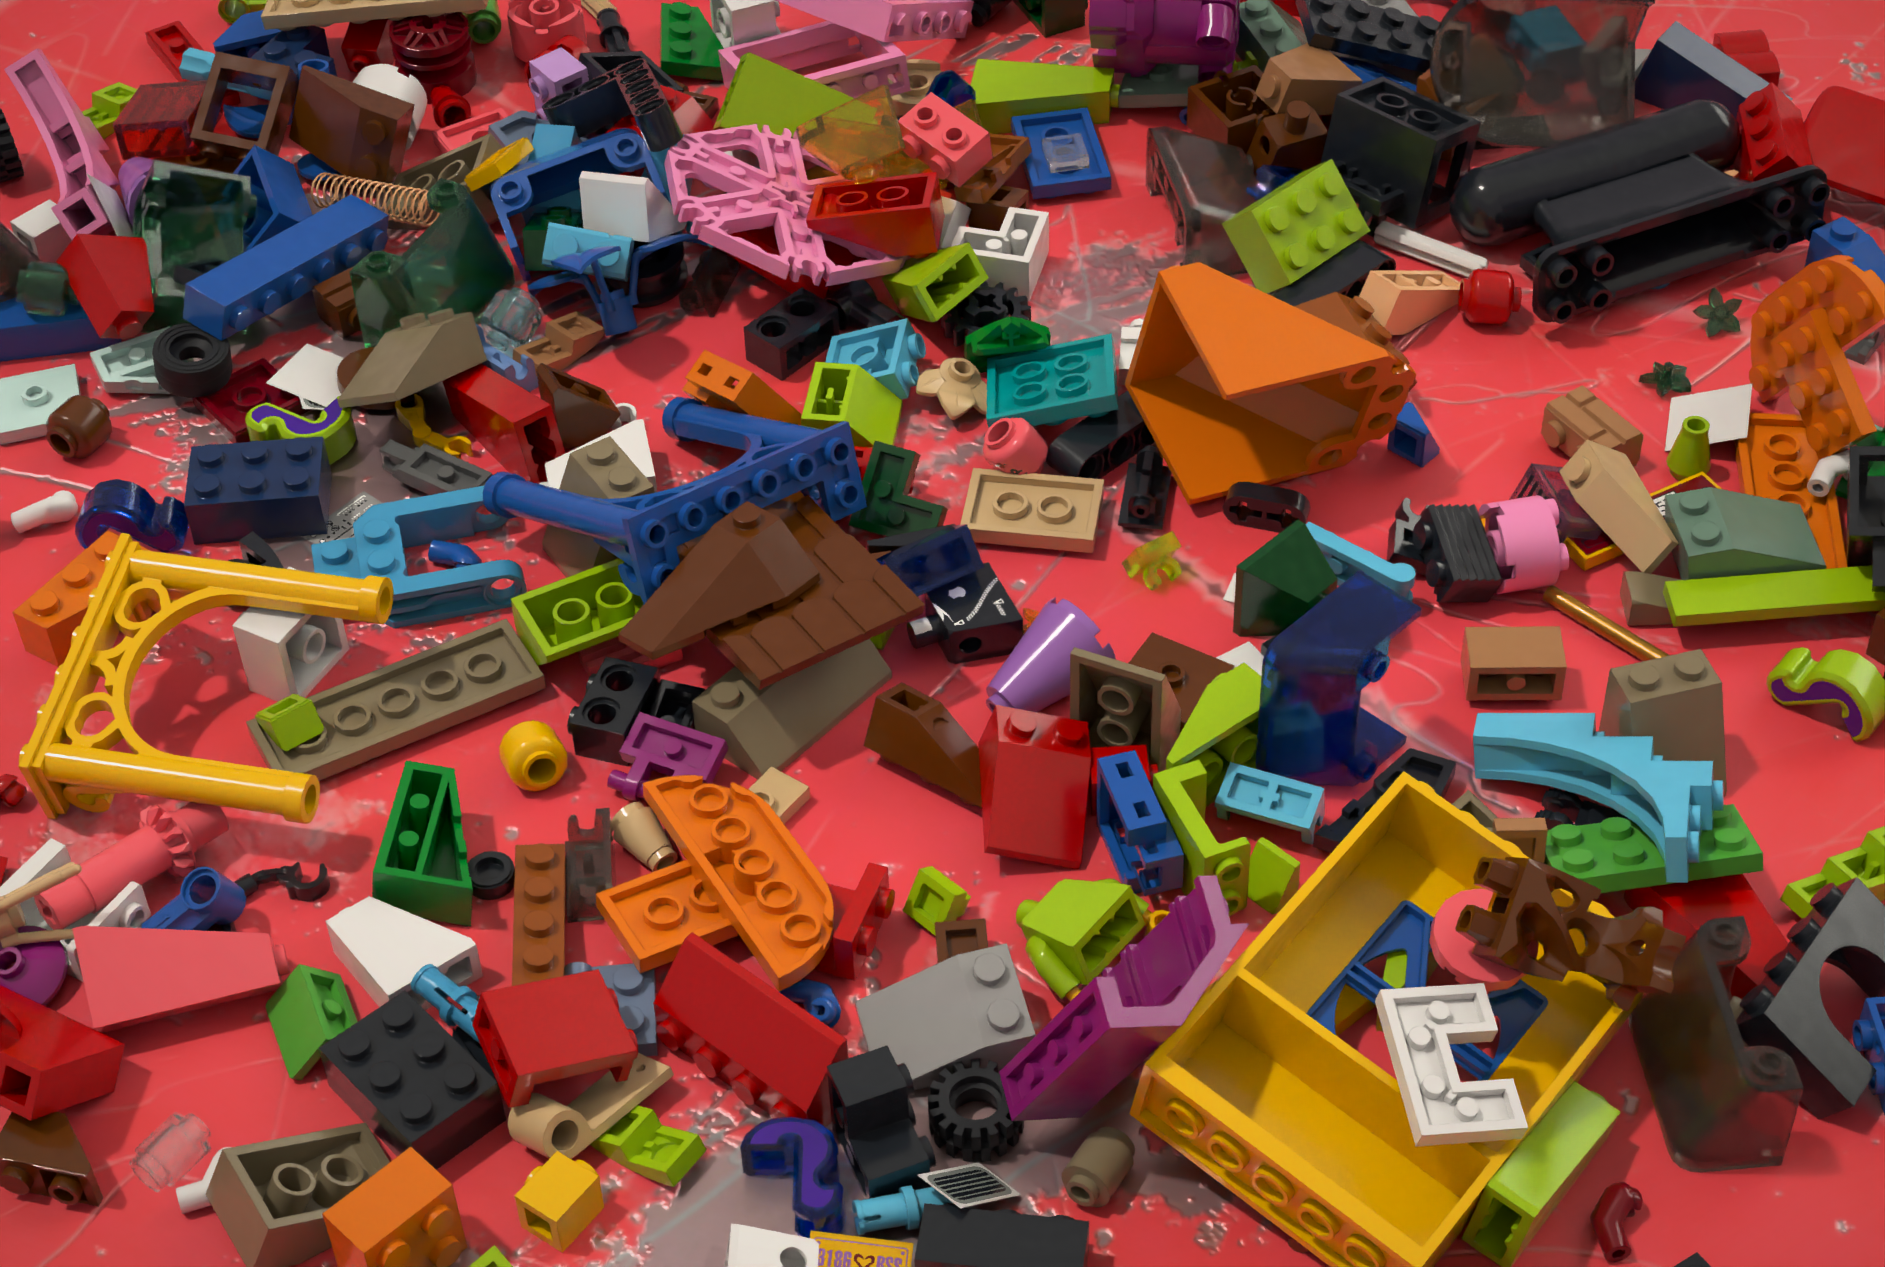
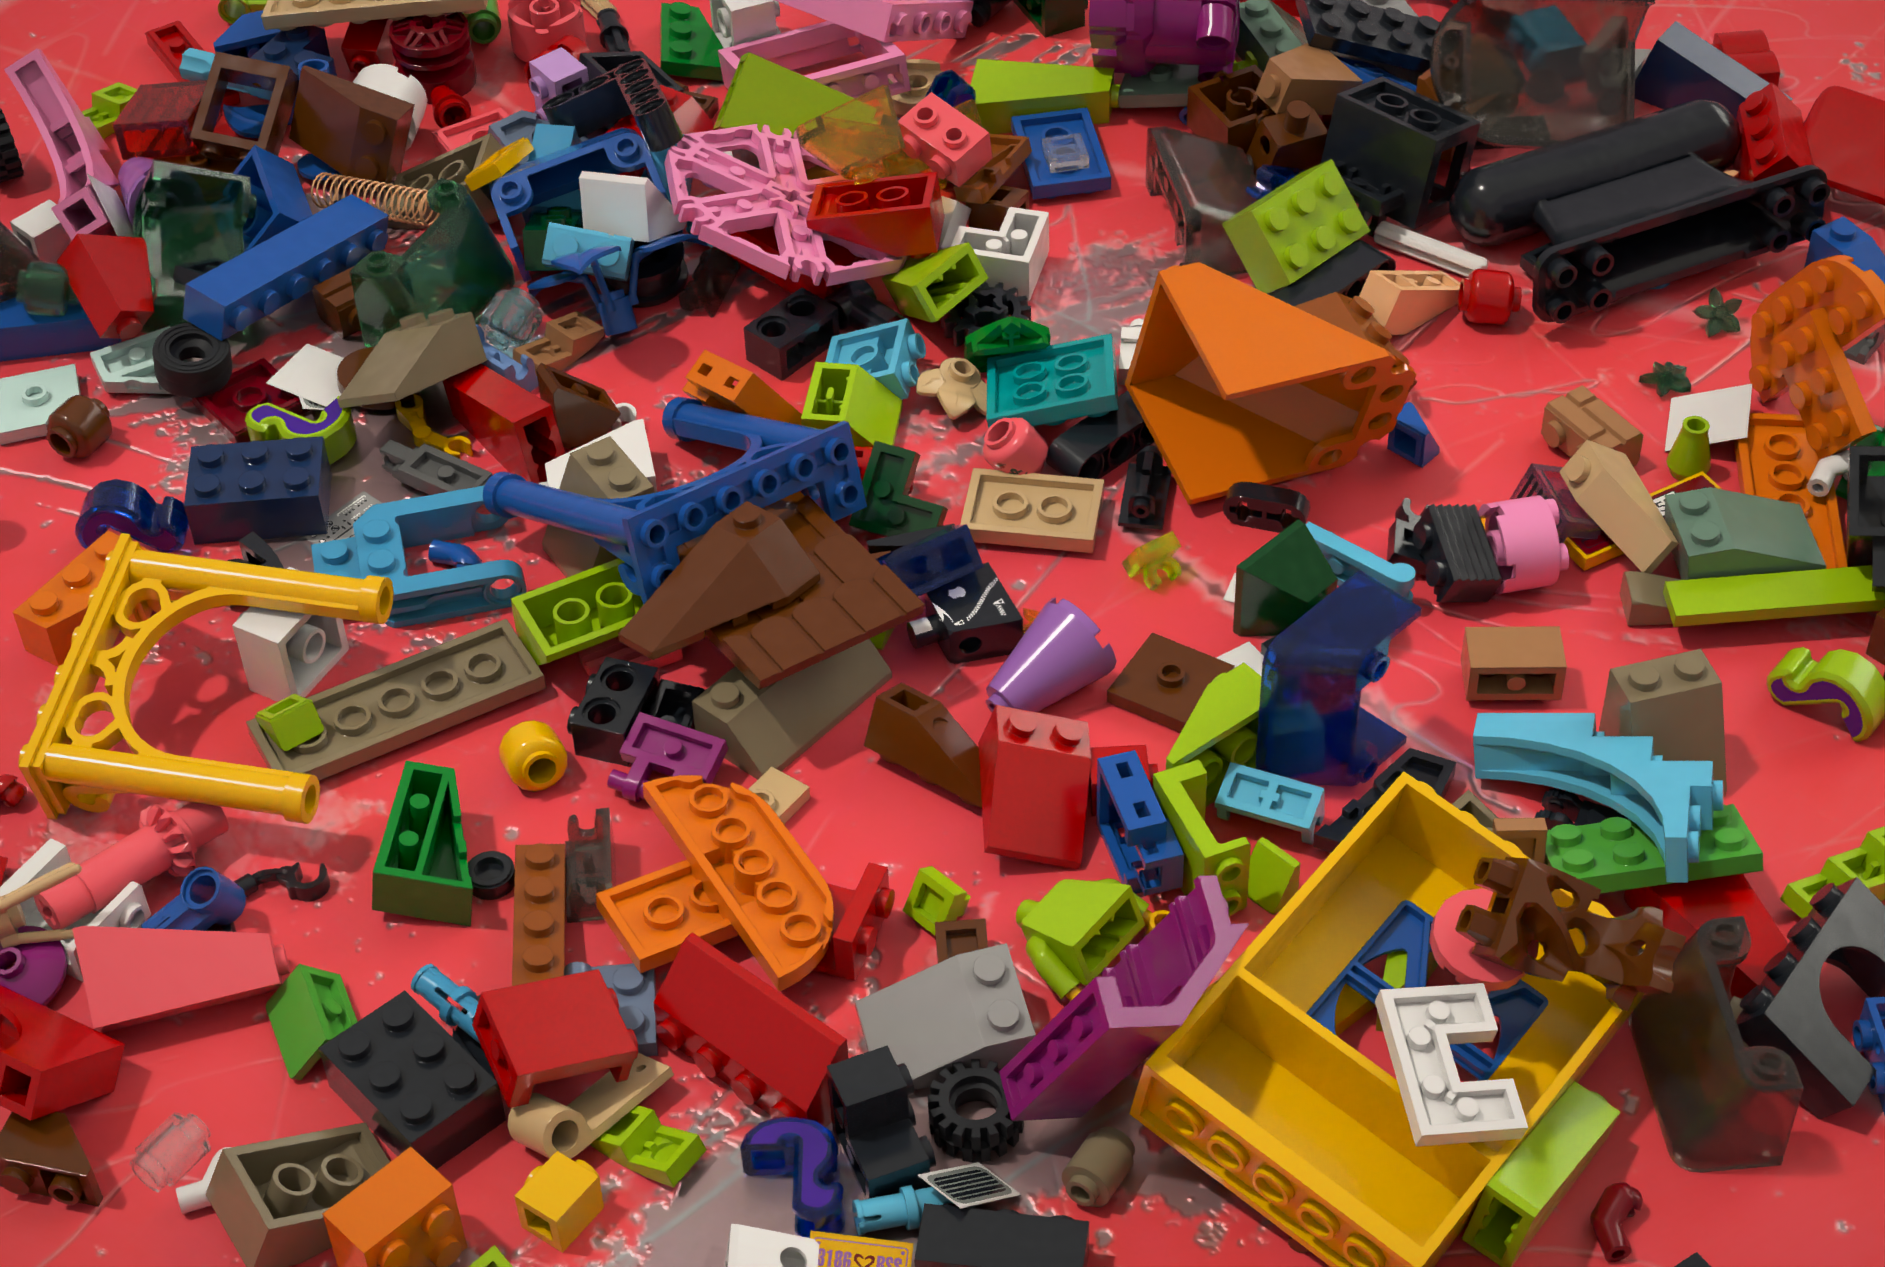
(54, 509): white arm -> none
(390, 945): white slope -> none
(643, 836): tan cone -> none
(817, 1000): blue arm -> none
(1124, 704): dark tan slope -> none
(1601, 624): pearl gold bar -> none

